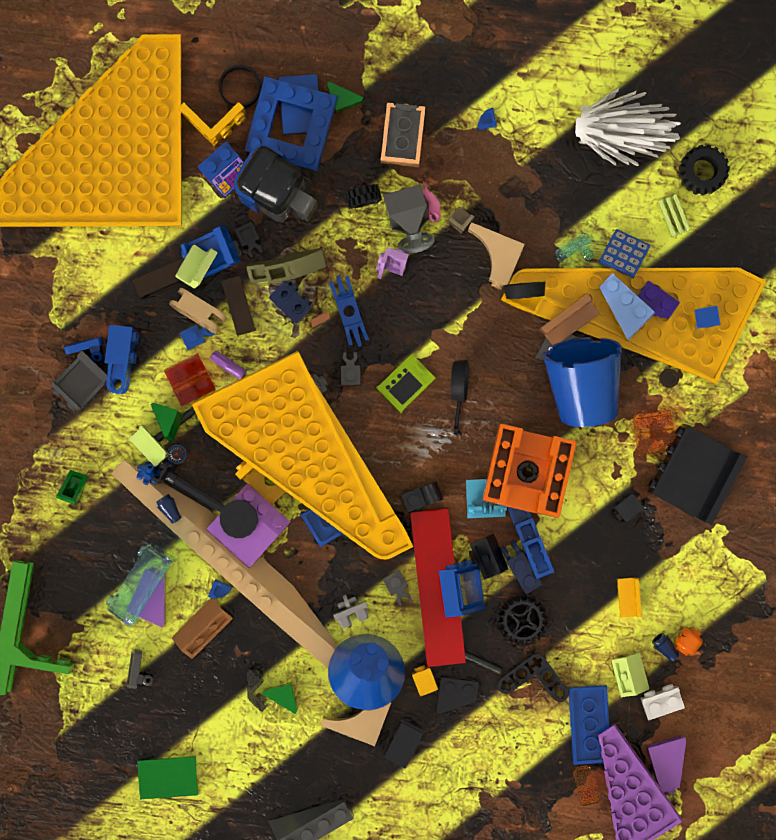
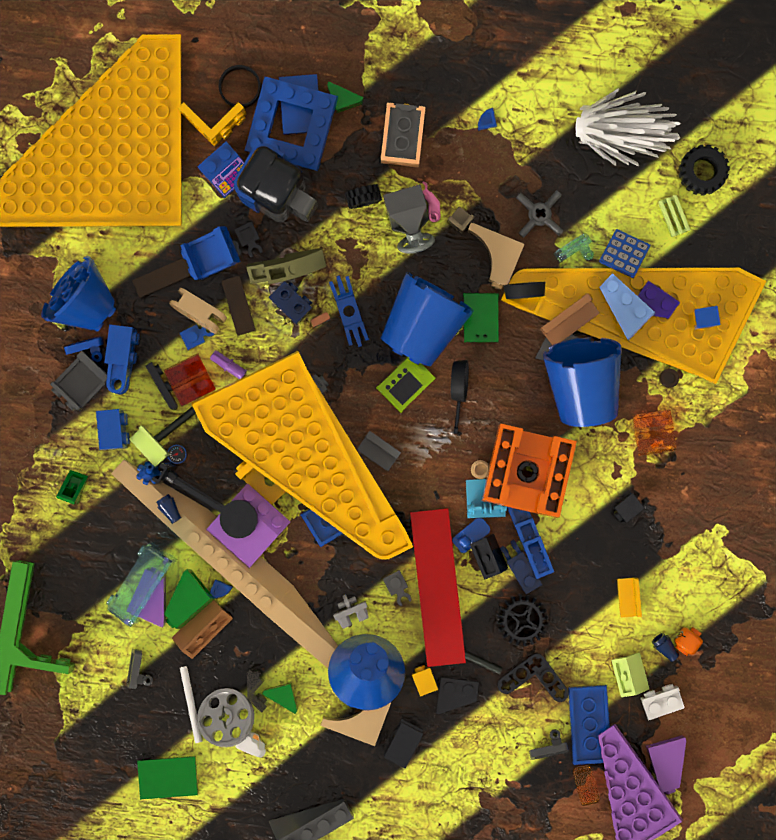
(80, 298): none -> blue cone
(112, 429): none -> blue brick
(164, 387): none -> black hinge
(168, 420): green slope -> none
(187, 601): none -> green slope
(190, 703): none -> white bar
(195, 266): yellowish green panel -> none
(232, 722): none -> light grey wedge
(252, 745): none -> white rock
(350, 374): dark grey plate -> none
(378, 451): none -> dark grey panel
(392, 261): lavender bracket -> none
(422, 496): black plate -> none
(423, 320): none -> blue cone
(461, 589): blue window -> none
(473, 532): none -> blue piece
(479, 469): none -> tan plate
(484, 322): none -> green container
(545, 207): none -> dark grey bar
(555, 749): none -> dark grey piece
(696, 474): black panel -> none

